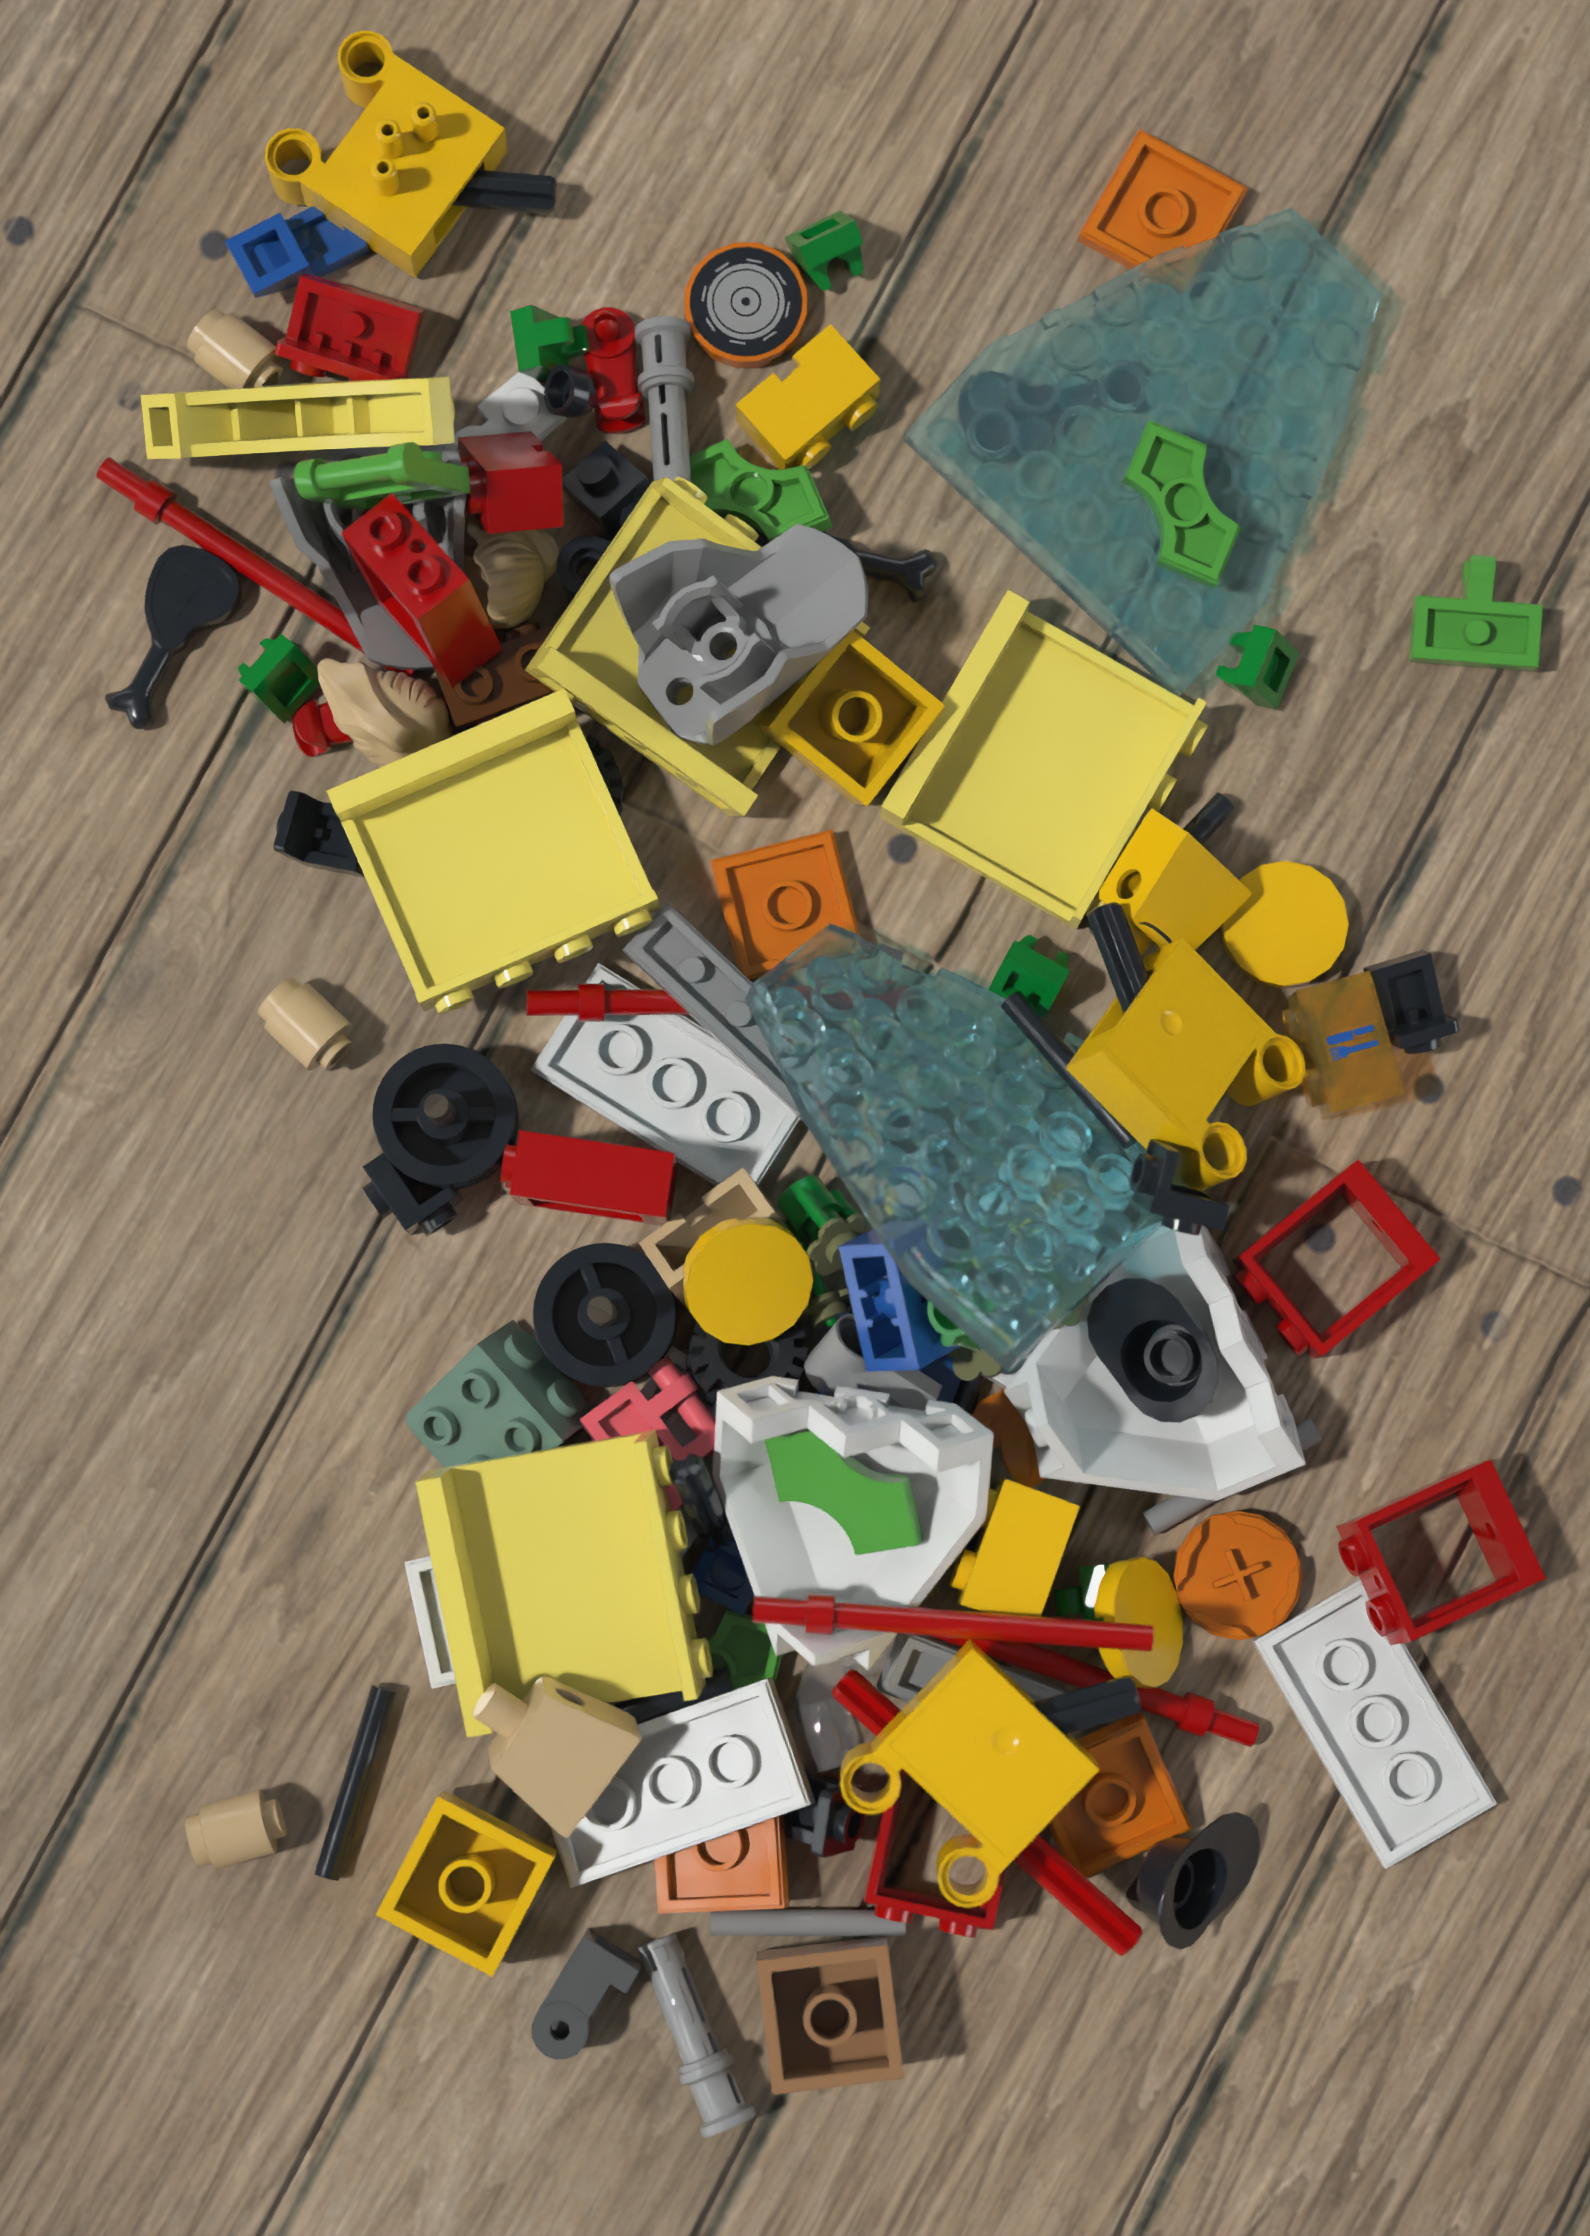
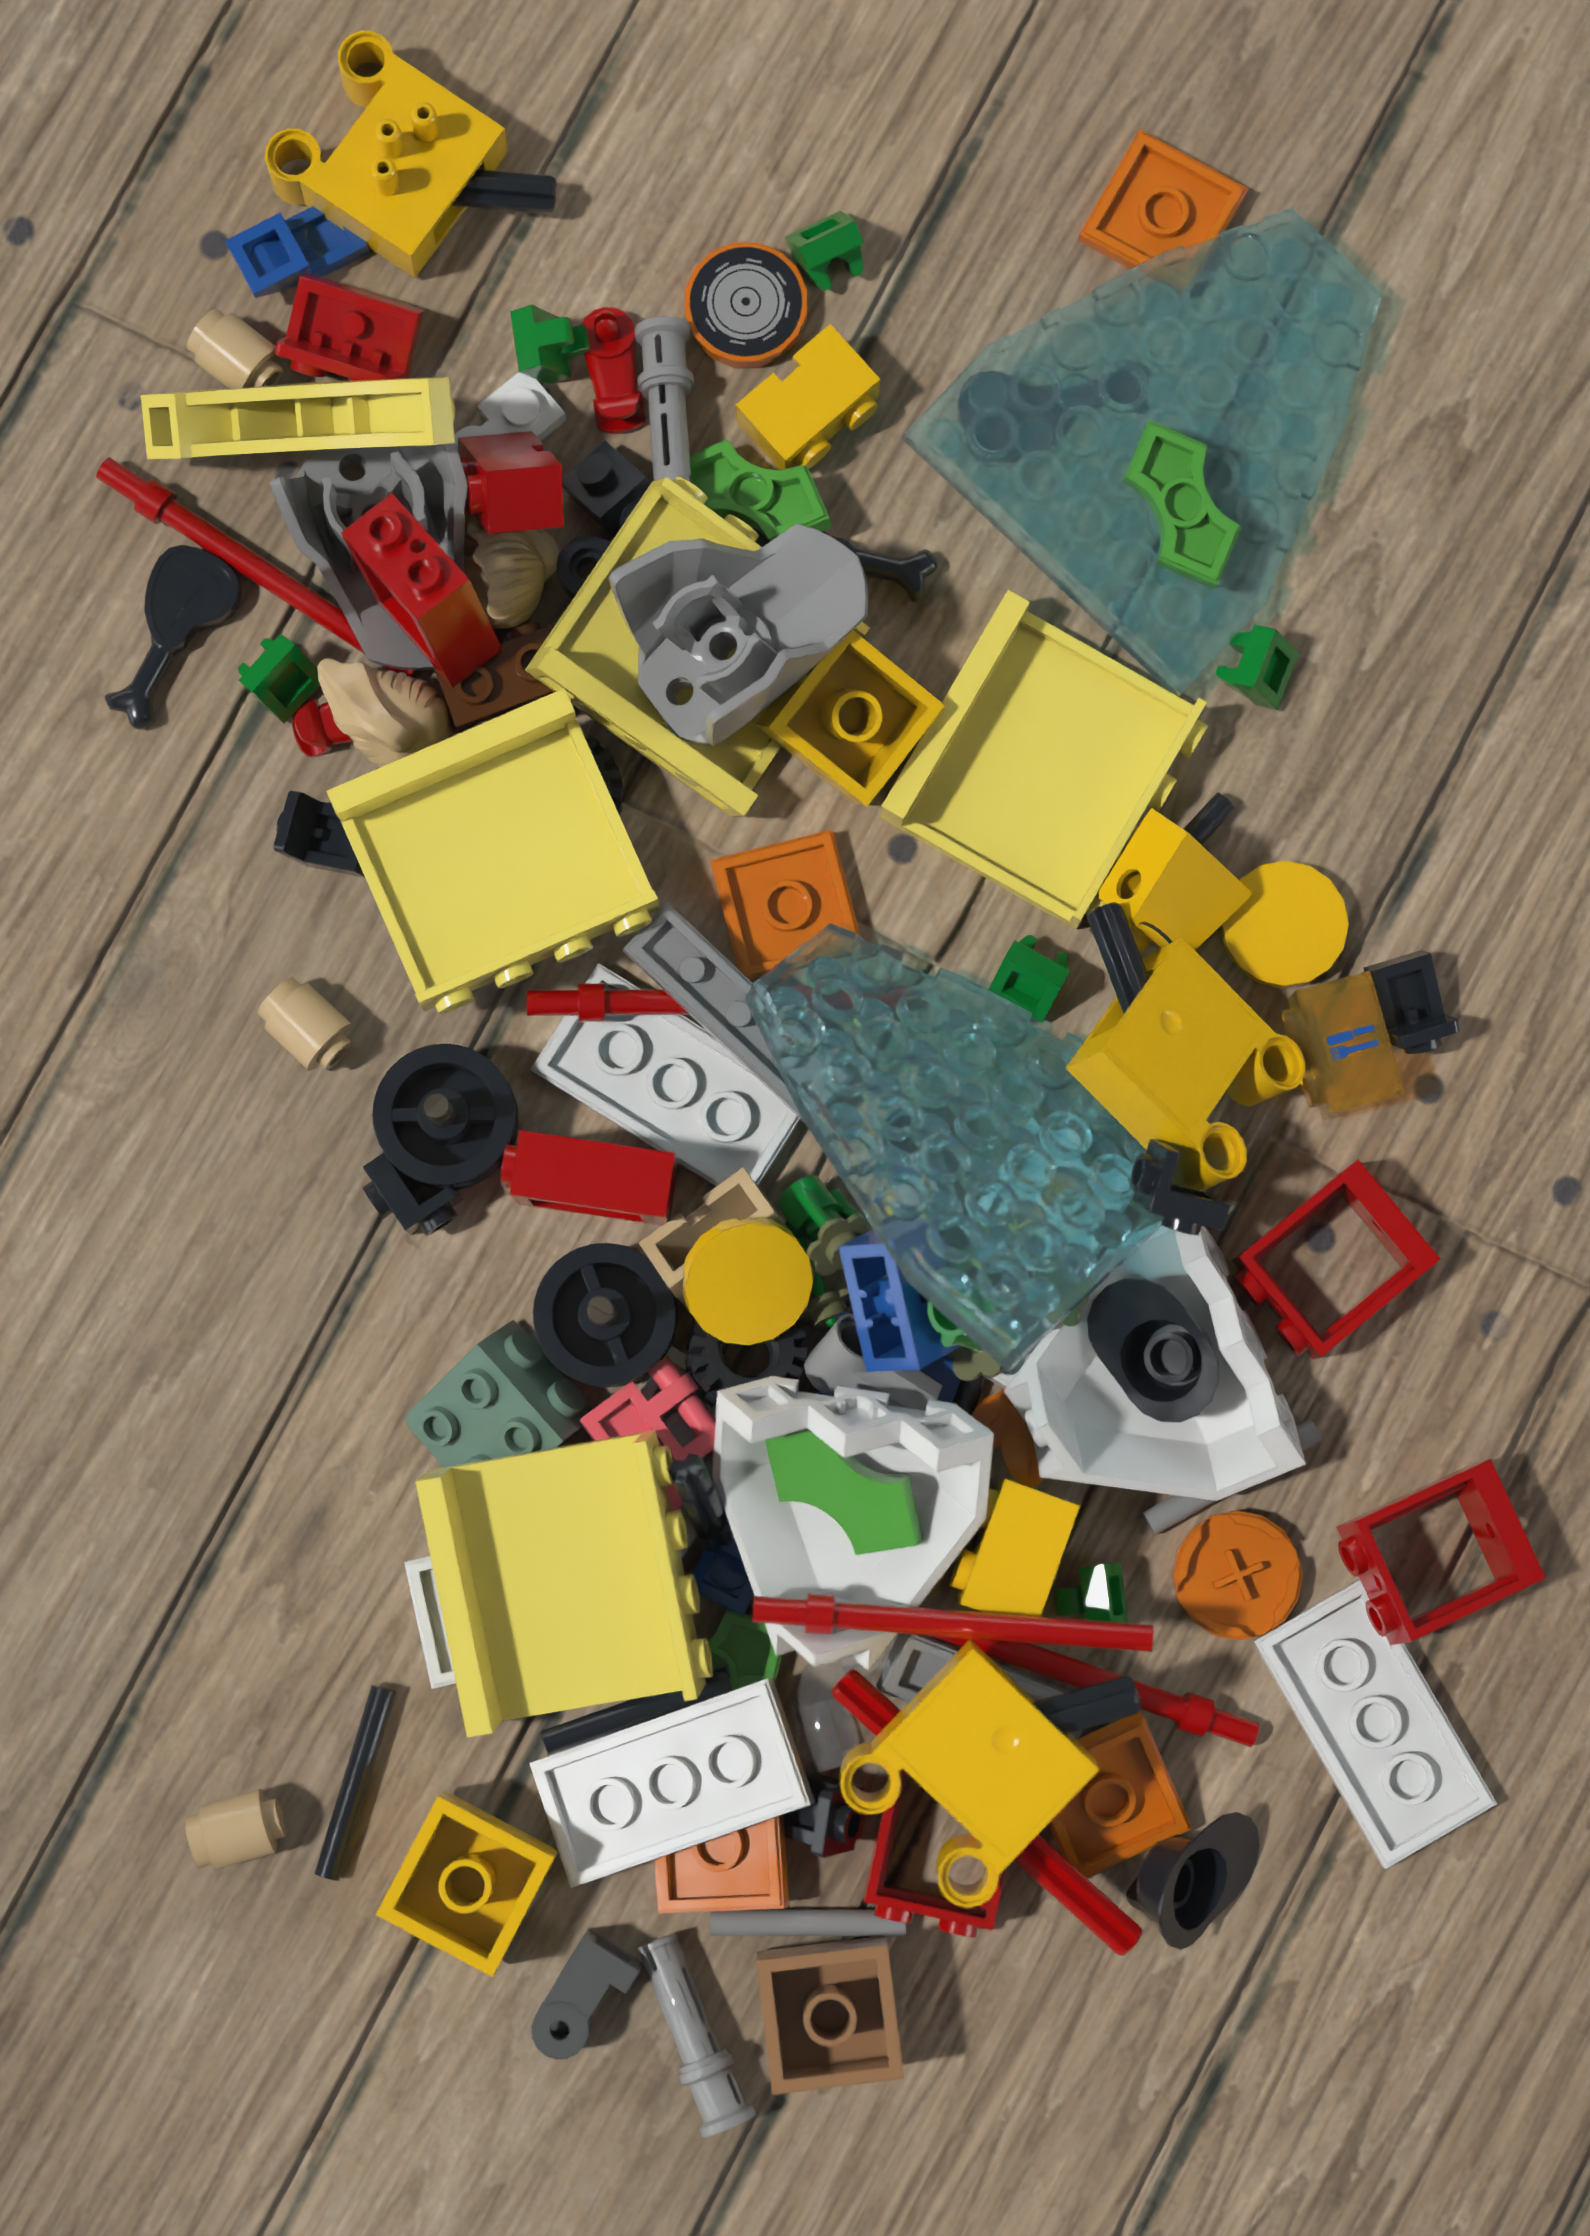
(368, 480): bright green plate -> none
(556, 1747): tan torso -> none
(570, 391): black hinge -> none
(1058, 1056): black bar -> none
(1141, 1594): yellow tile -> none
(1476, 628): bright green plate -> none

